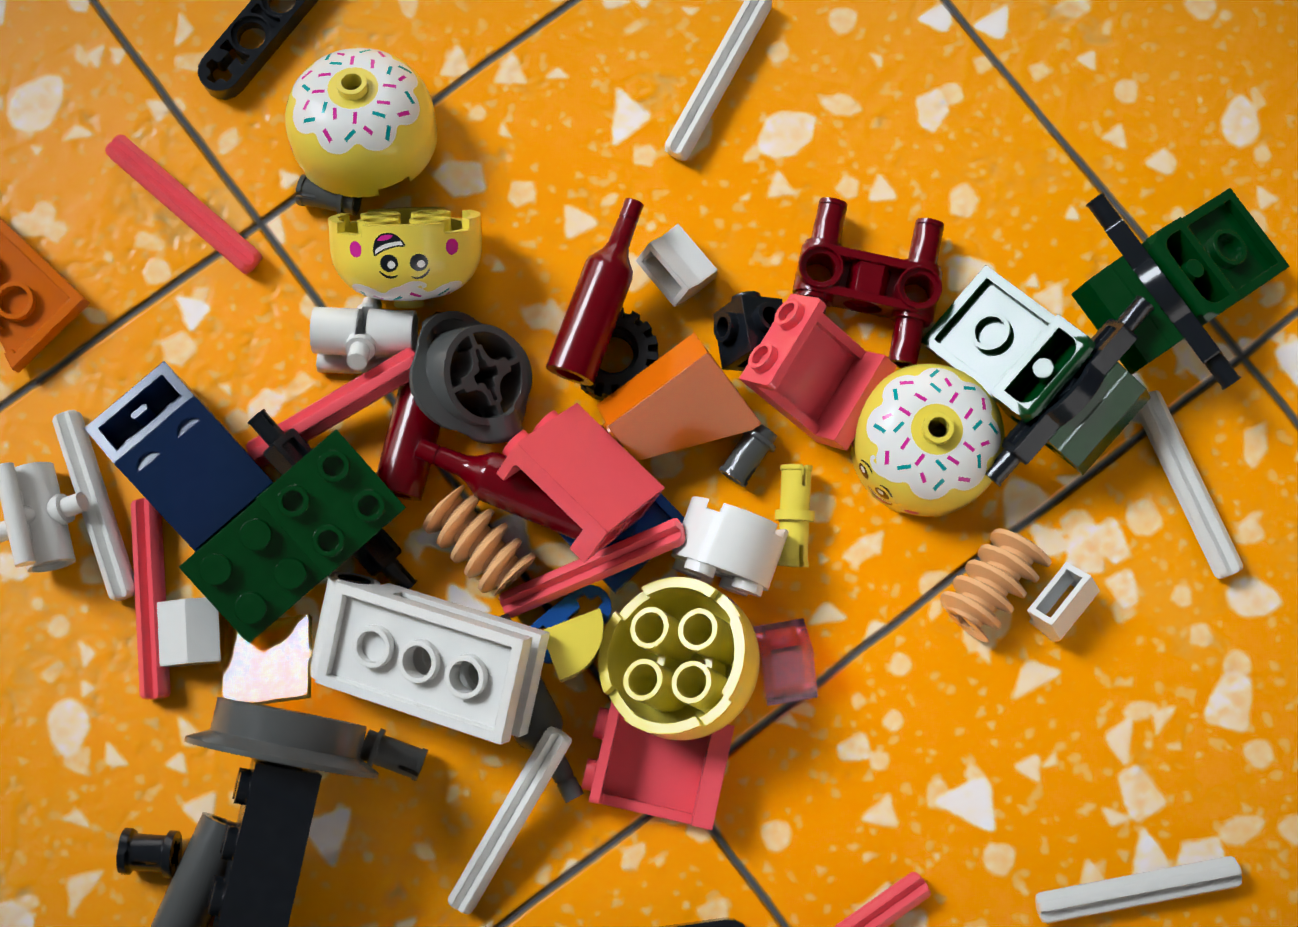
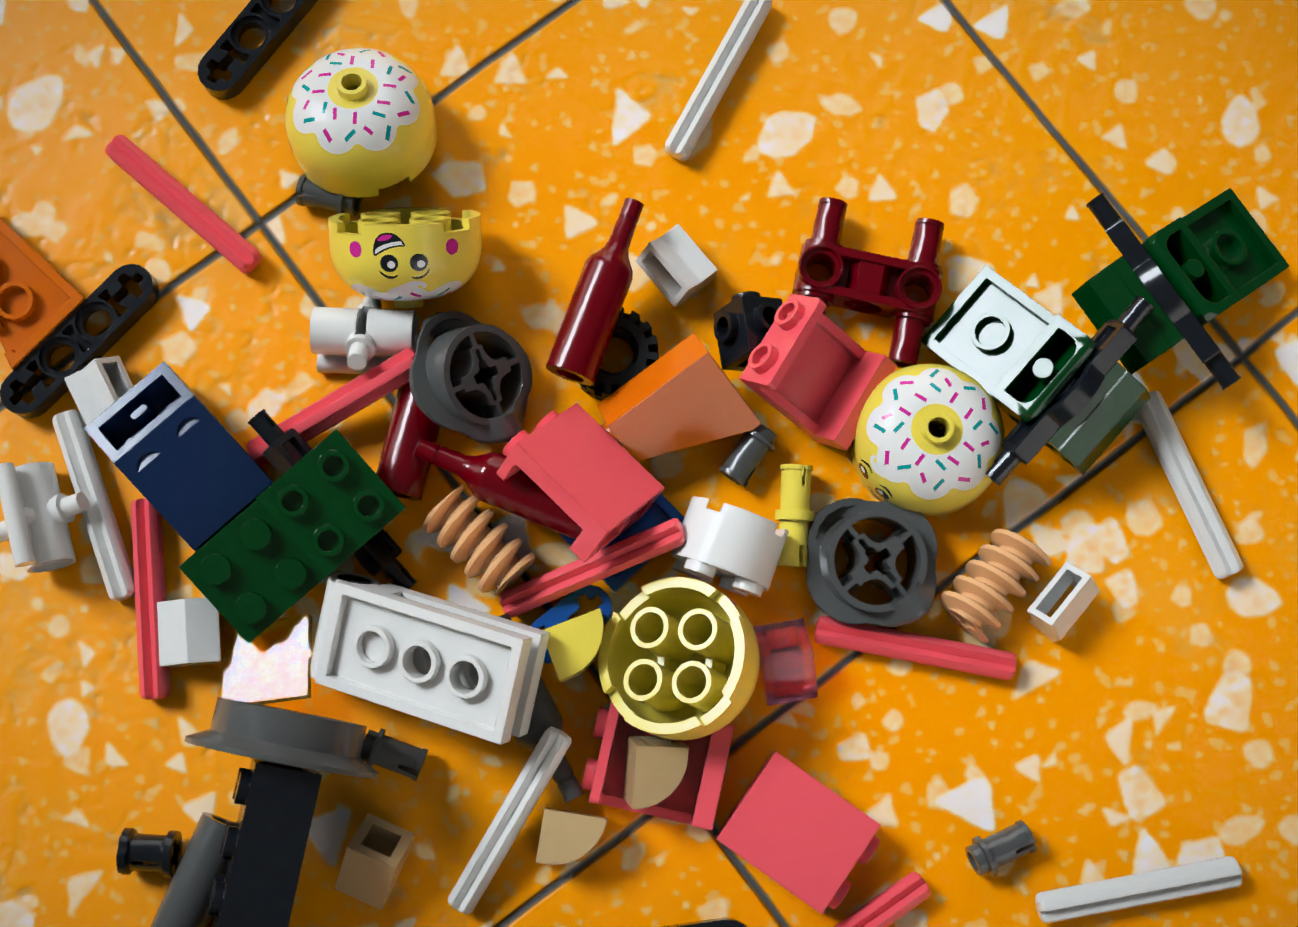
(74, 334): none -> black beam
(98, 386): none -> white piece
(374, 861): none -> tan brick
(567, 835): none -> tan brick
(652, 769): none -> tan brick
(799, 833): none -> coral panel
(911, 531): none -> dark grey piece
(916, 648): none -> coral axle
(1000, 848): none -> dark grey pin

